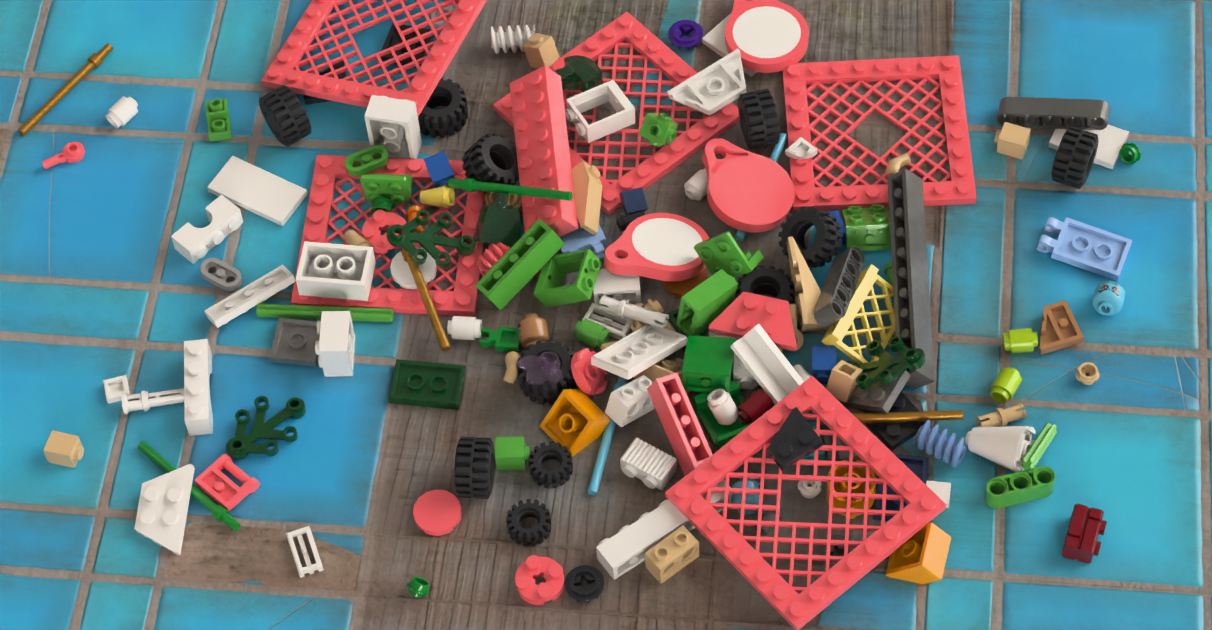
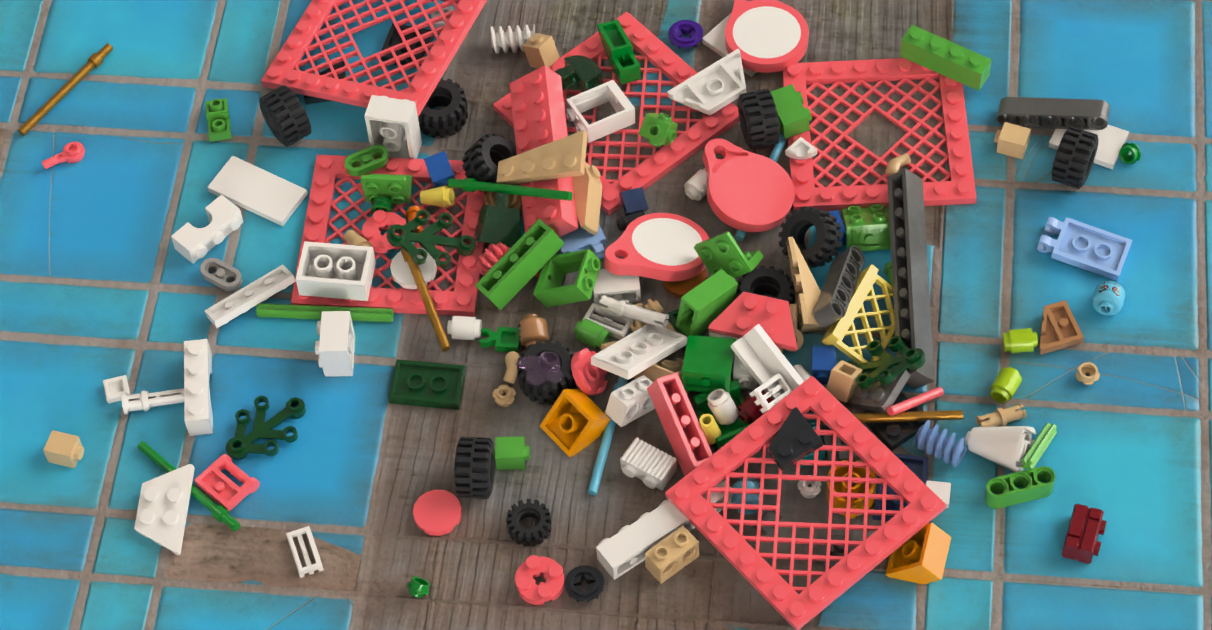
(122, 112): white brick -> none
(295, 342): flat silver plate -> none
(508, 399): none -> tan plate
(550, 161): none -> tan wing
(550, 476): black tyre -> none
(619, 51): none -> green slope
(709, 428): none -> light yellow cone
(761, 399): none -> white tile
(791, 113): none -> bright green brick
(915, 401): none -> coral bar
(945, 57): none -> bright green brick

